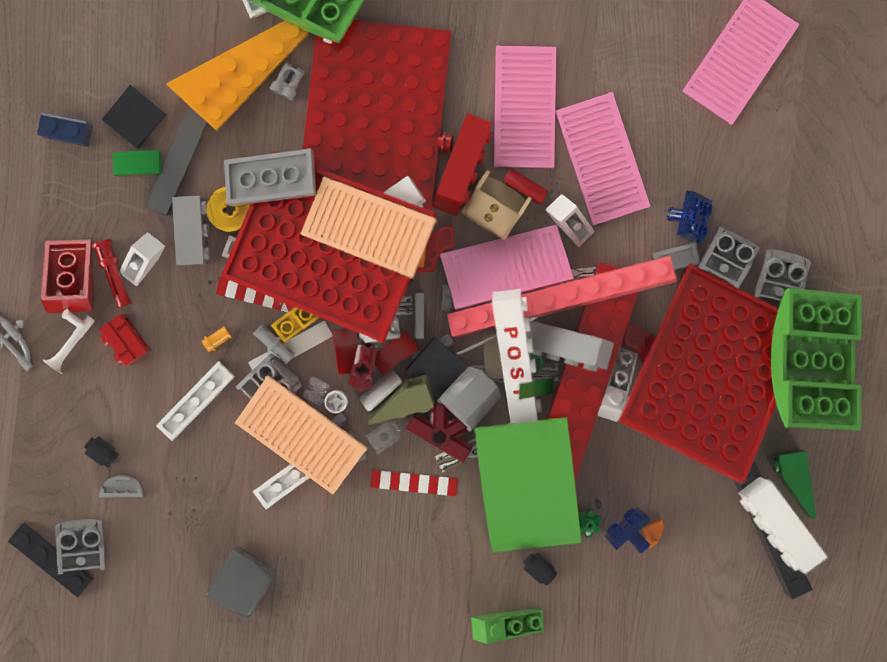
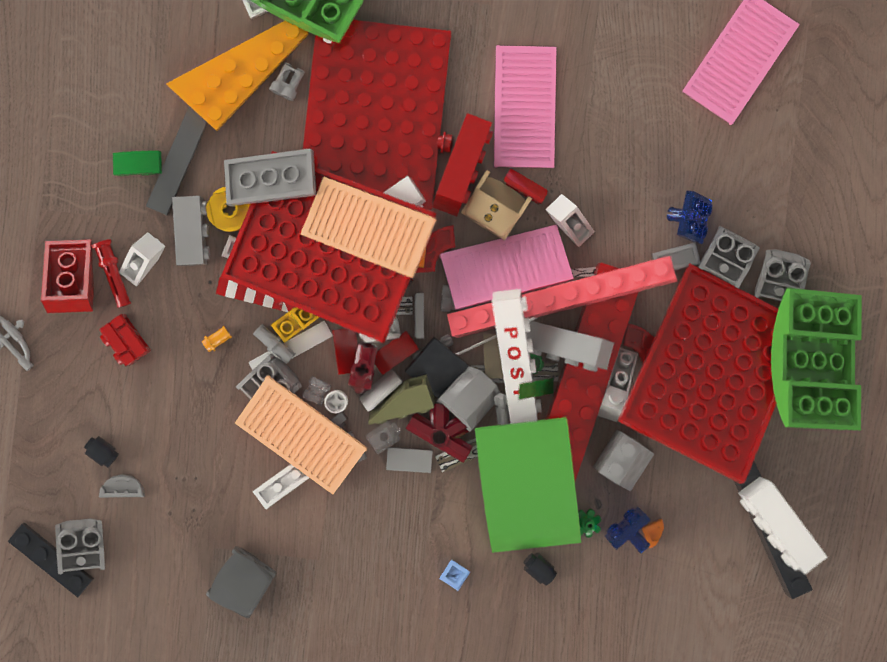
(64, 129): dark blue brick -> none
(82, 328): white piece -> none
(134, 117): black tile -> none
(195, 401): white tile -> none
(409, 459): none -> light grey tile
(414, 483): sticker -> none
(454, 575): none -> light blue tile
(502, 409): none -> light grey axle
(506, 625): bright green slope -> none
(602, 158): bright pink window -> none
(623, 460): none -> light grey slope
(794, 473): green slope -> none

